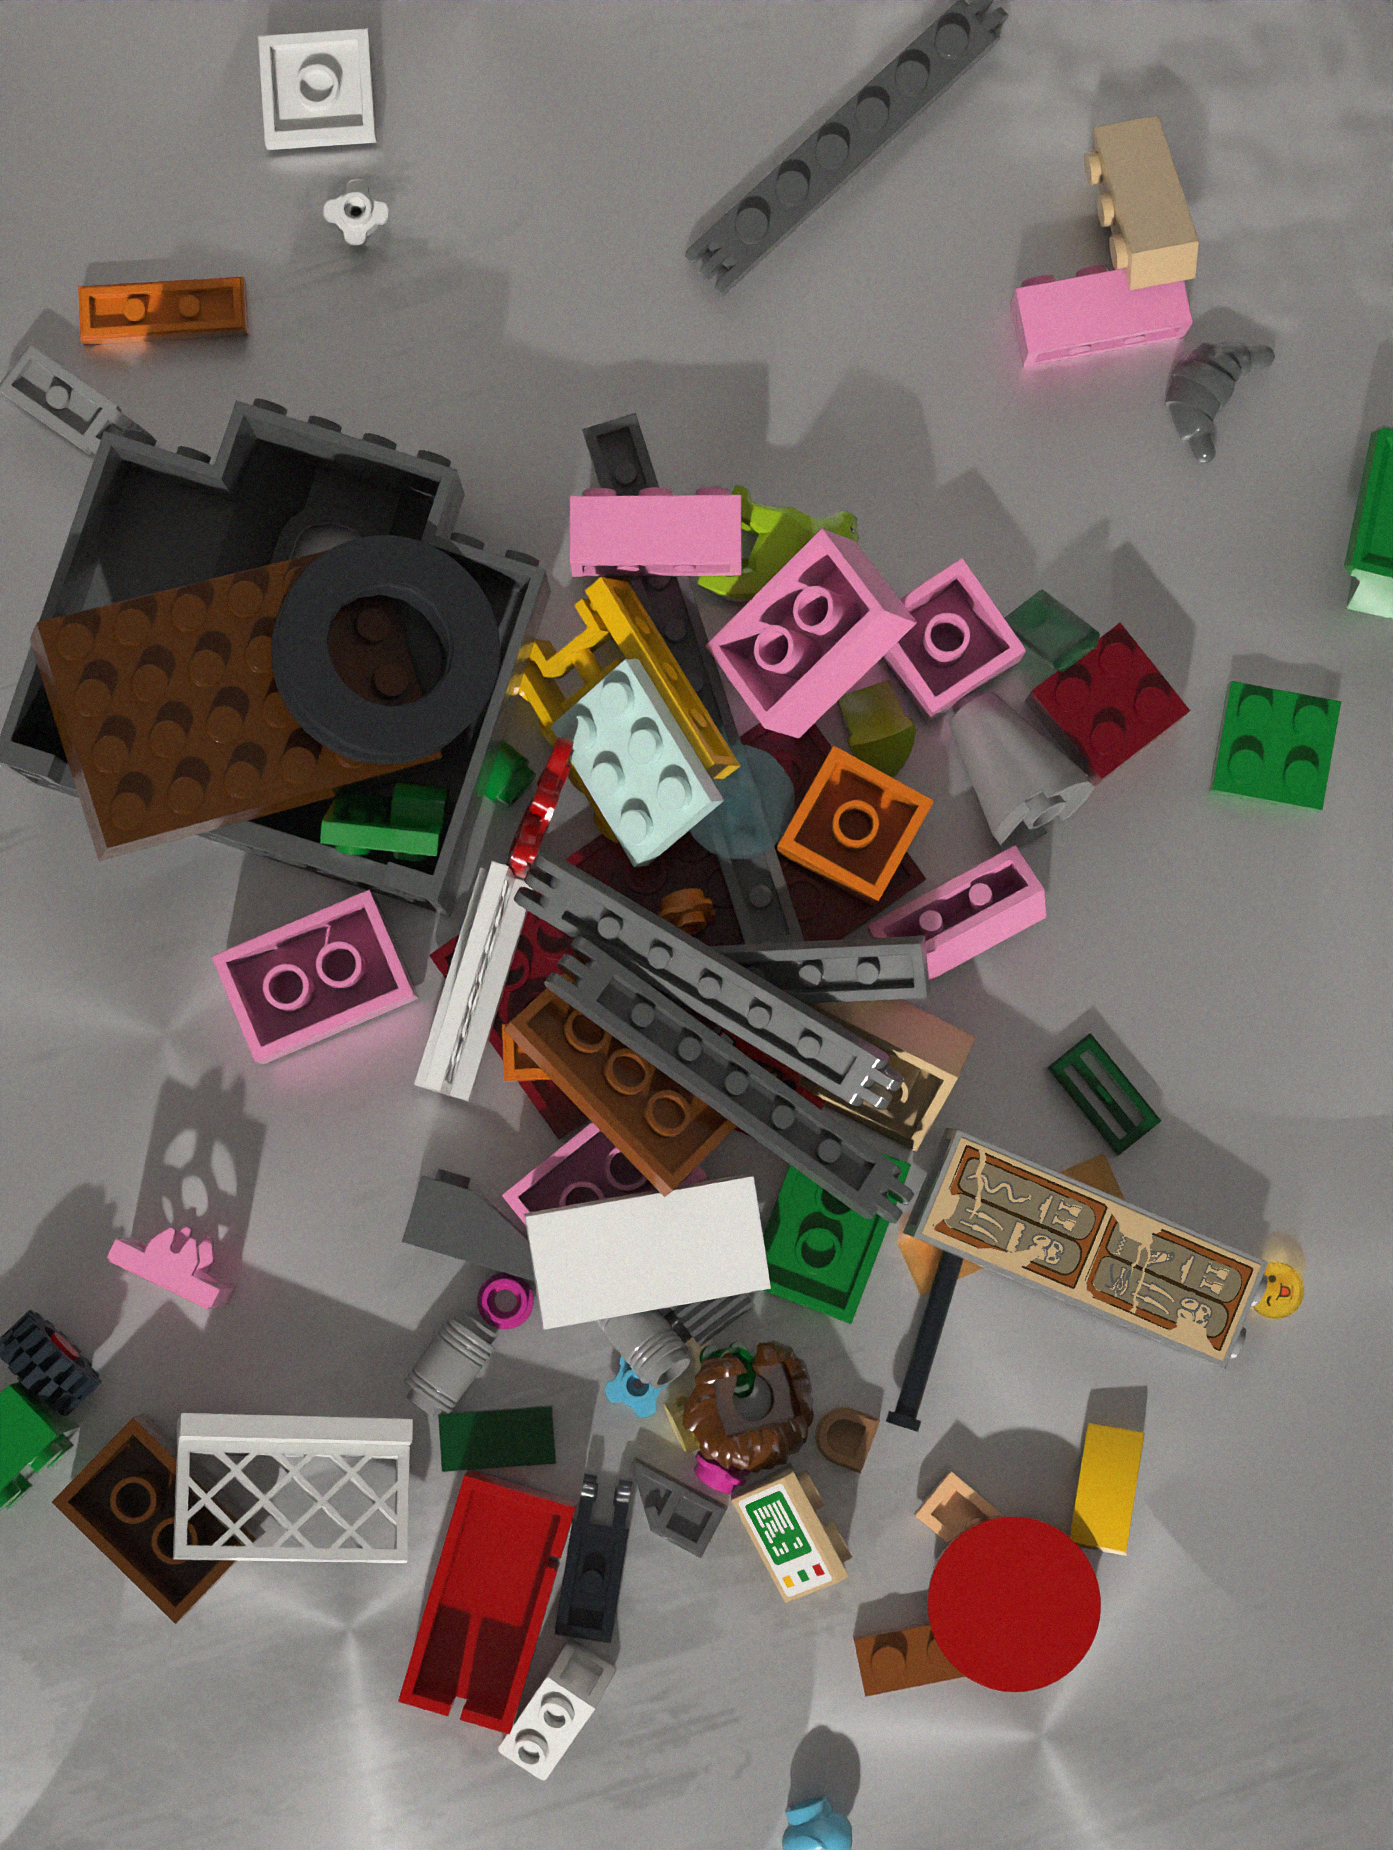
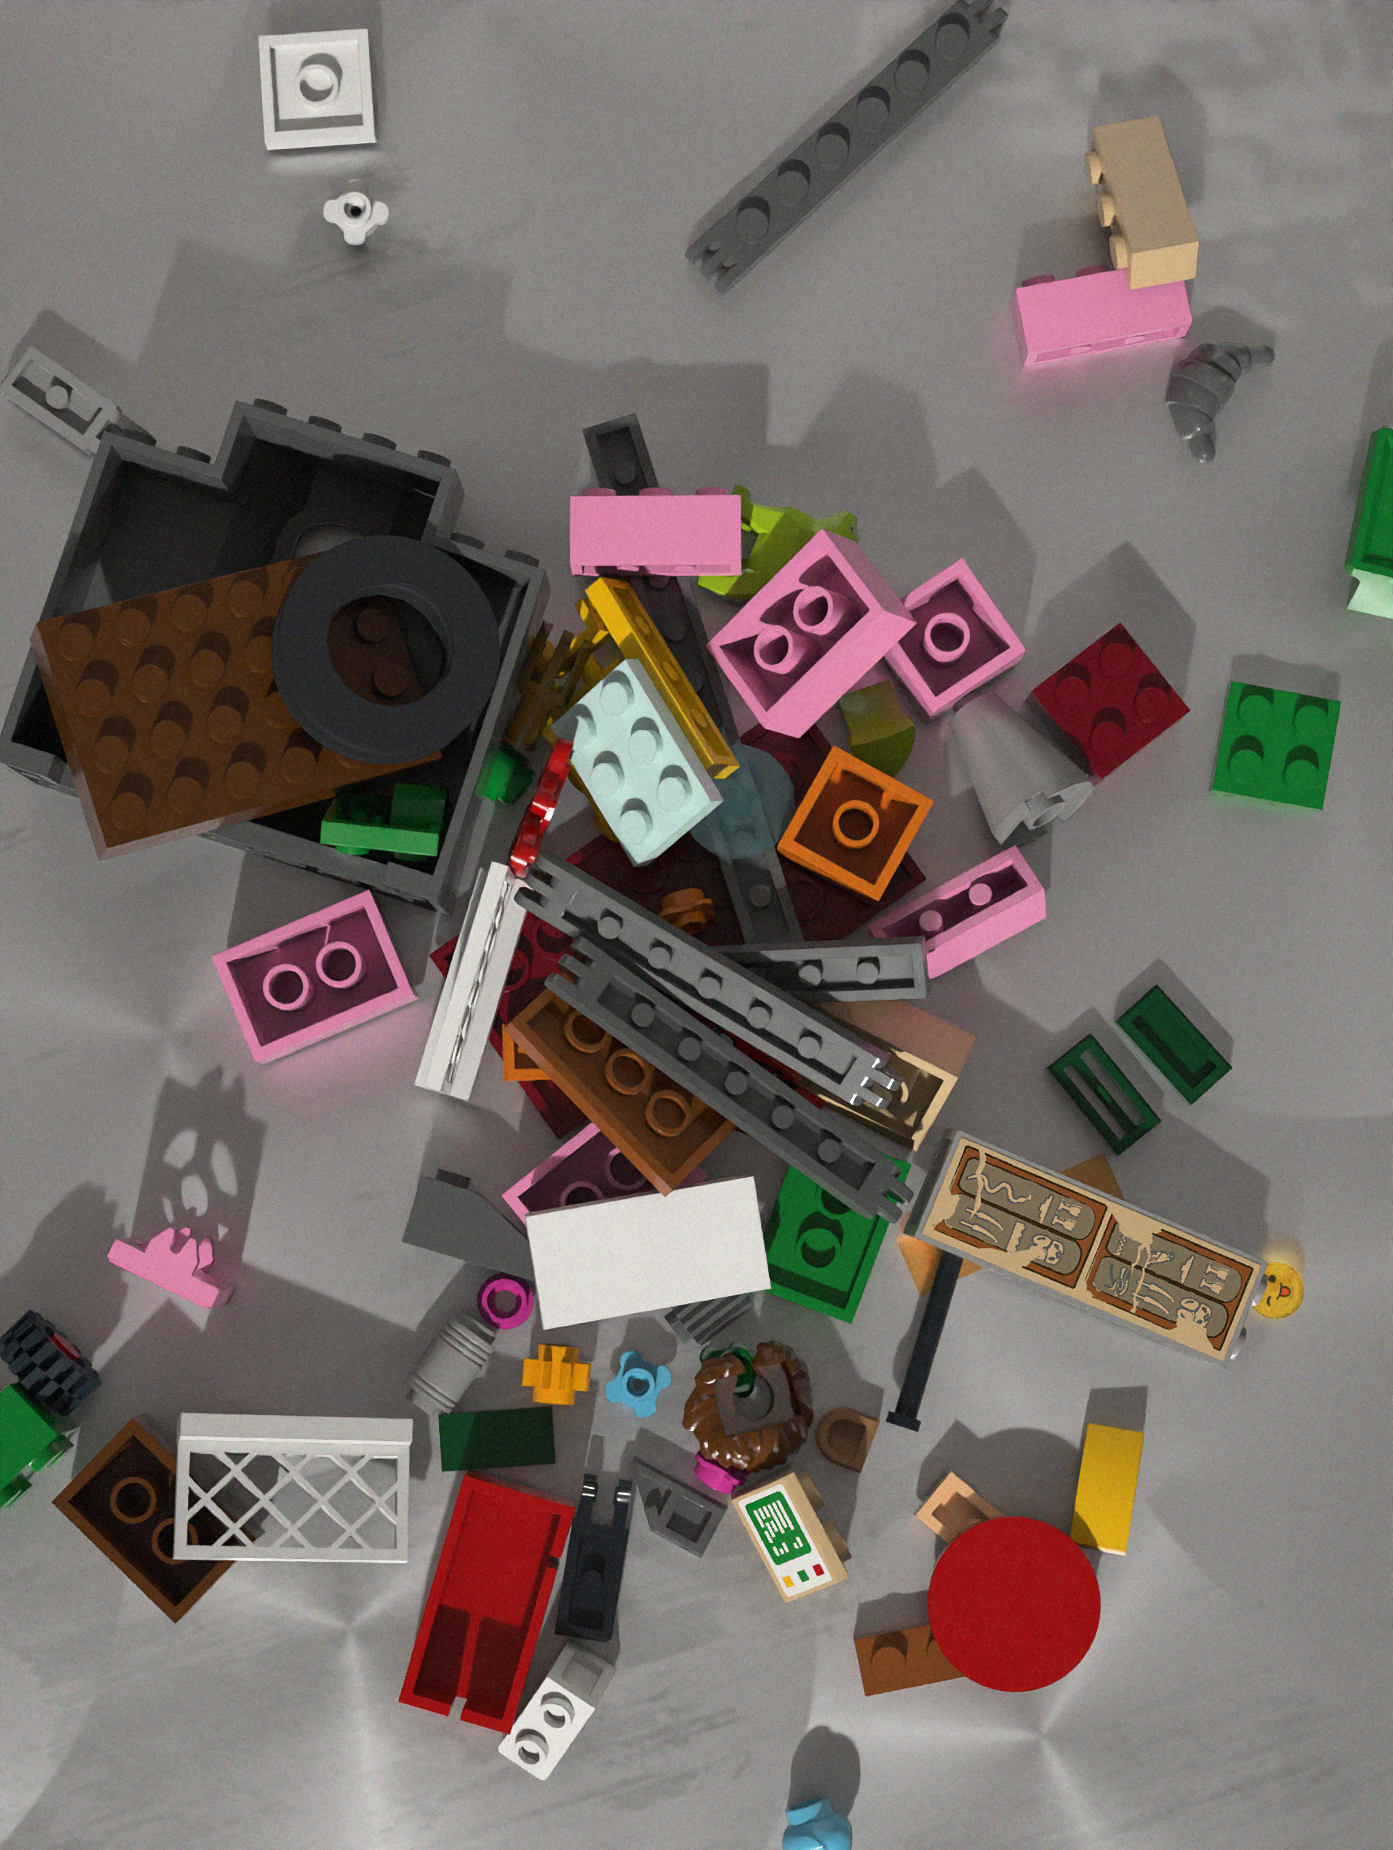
(163, 310): orange tile -> none
(541, 693): none -> dark brown arm
(556, 1374): none -> light orange gear
(648, 1346): light grey head -> none
(675, 1411): clear yellow tile -> none
(1052, 631): clear green tile -> none
(1172, 1045): none -> dark green tile

